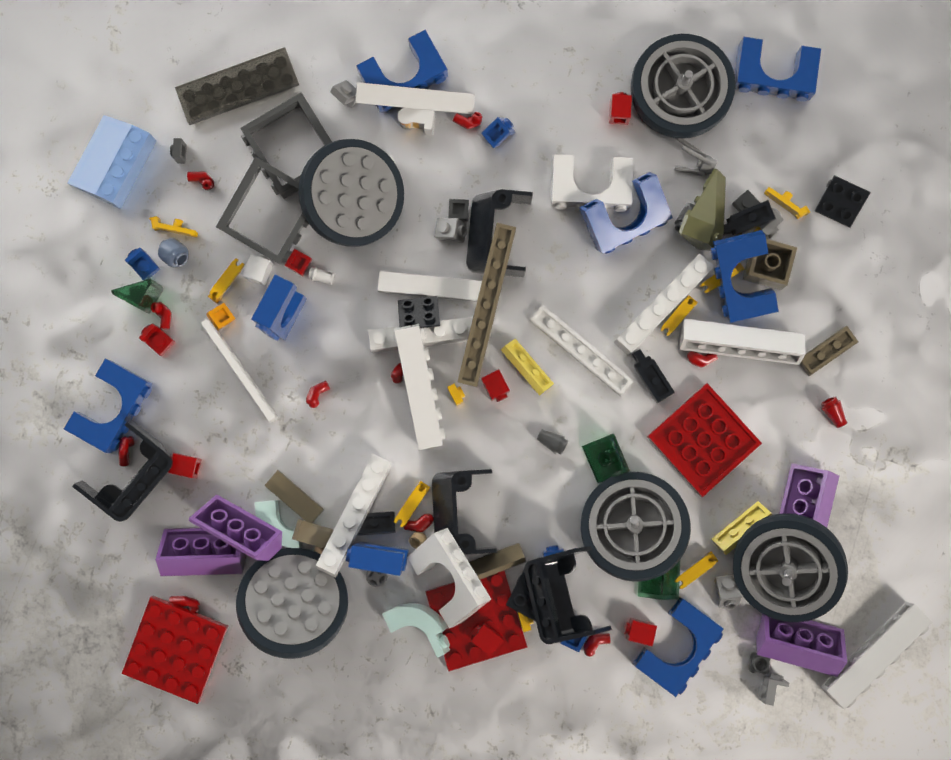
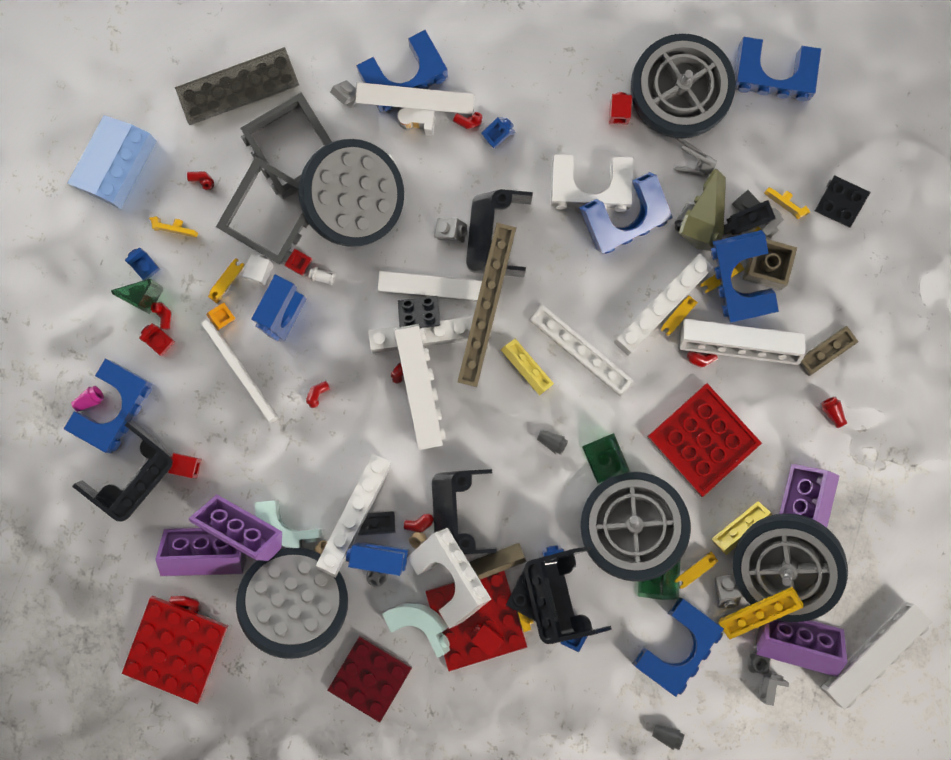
(89, 398): none -> dark pink cone
(123, 453): red arm -> none
(173, 252): sand blue head -> none
(178, 150): dark grey plate -> none
(294, 497): dark tan tile -> none
(312, 533): dark tan tile -> none
(369, 678): none -> dark red plate
(412, 503): yellow piece -> none
(456, 394): yellow plate -> none
(458, 209): dark grey plate -> none
(495, 386): red brick -> none
(594, 641): red arm -> none
(640, 631): red brick -> none
(652, 377): black hinge -> none
(670, 737): none -> dark grey cone
(761, 613): none -> yellow plate

